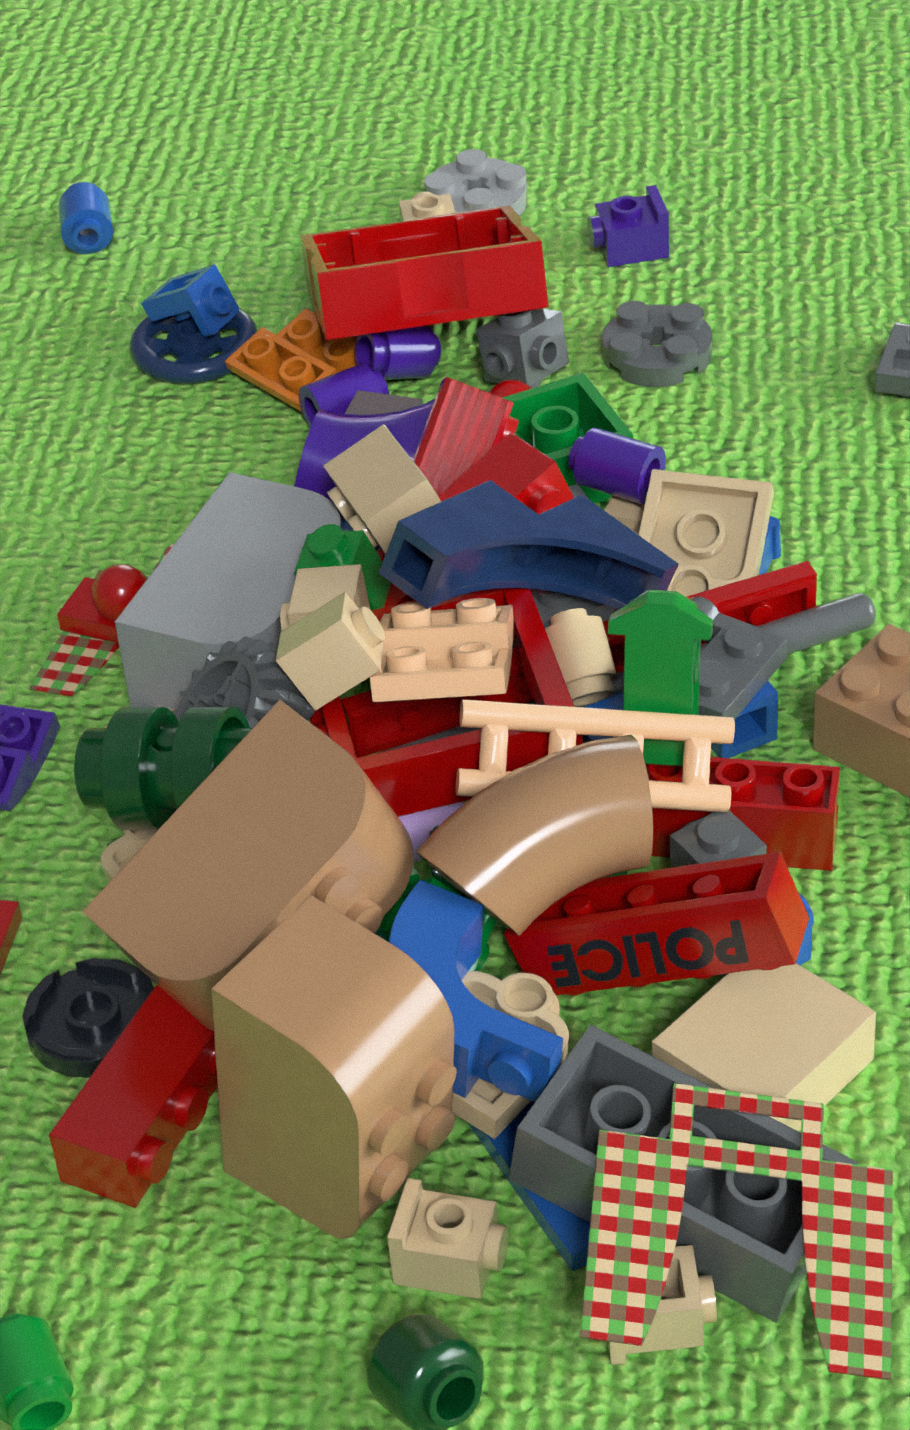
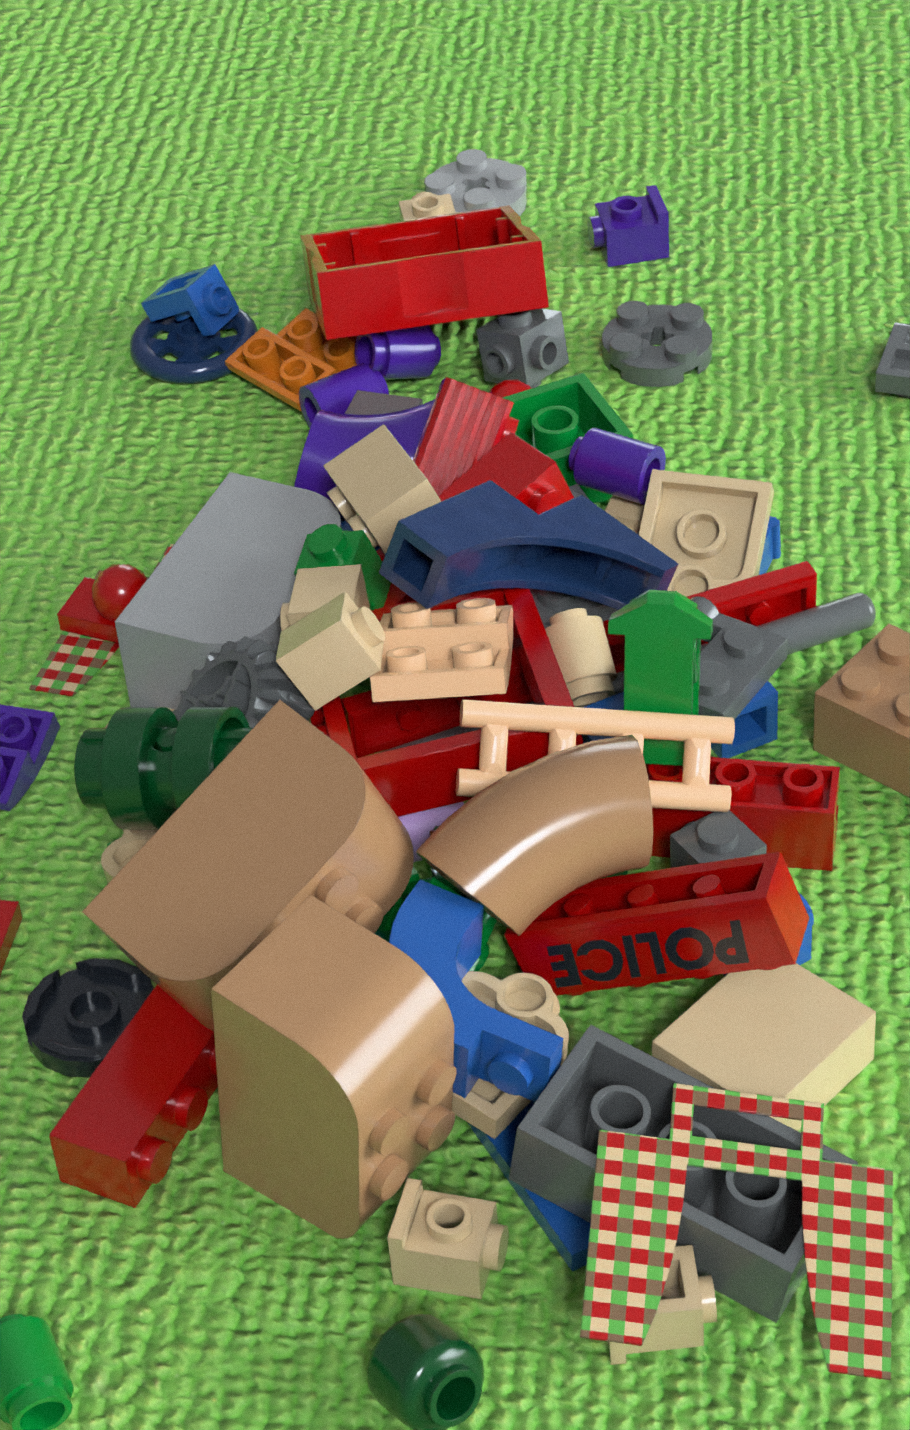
(85, 218): blue brick -> none

